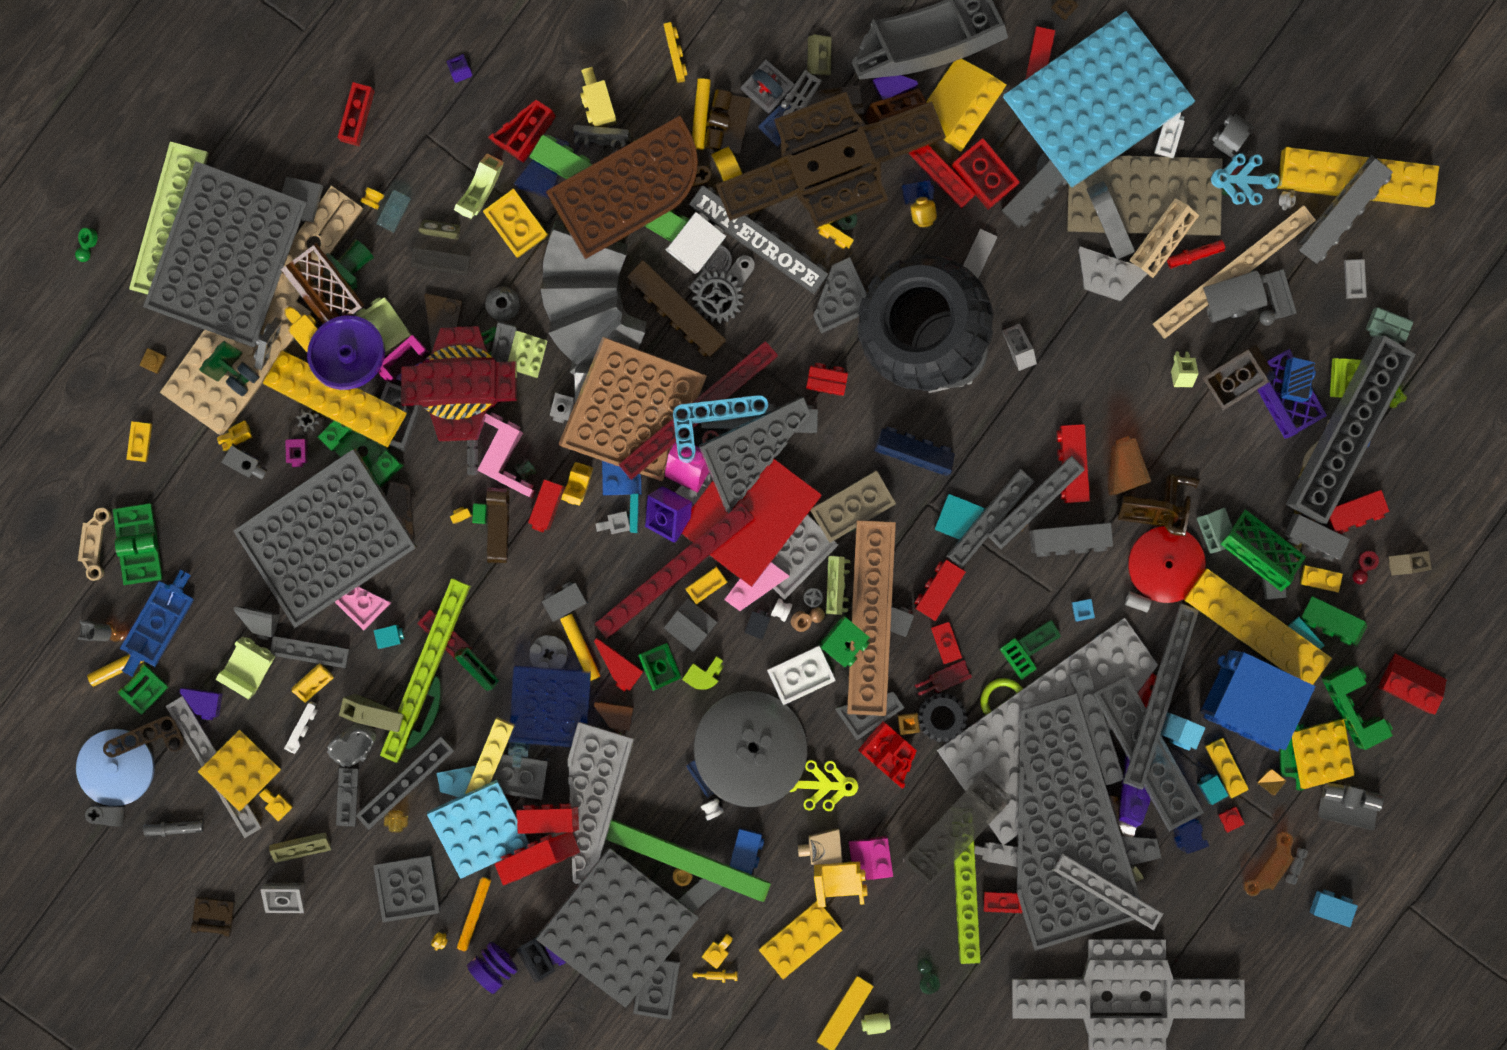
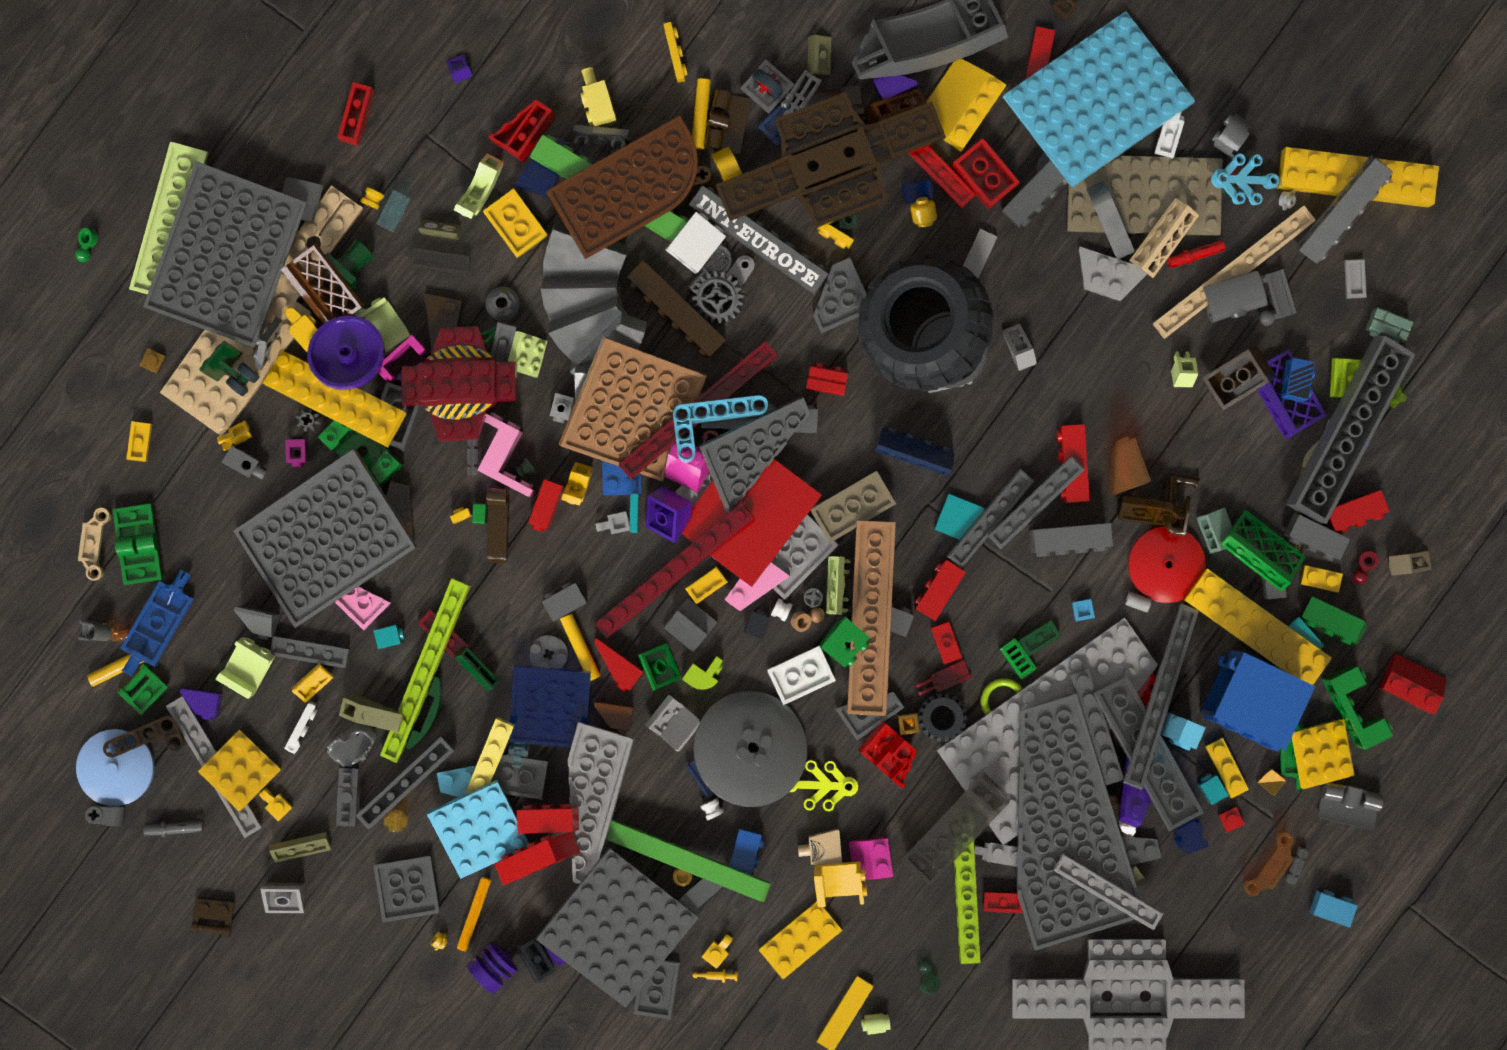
(673, 723): none -> light grey bracket

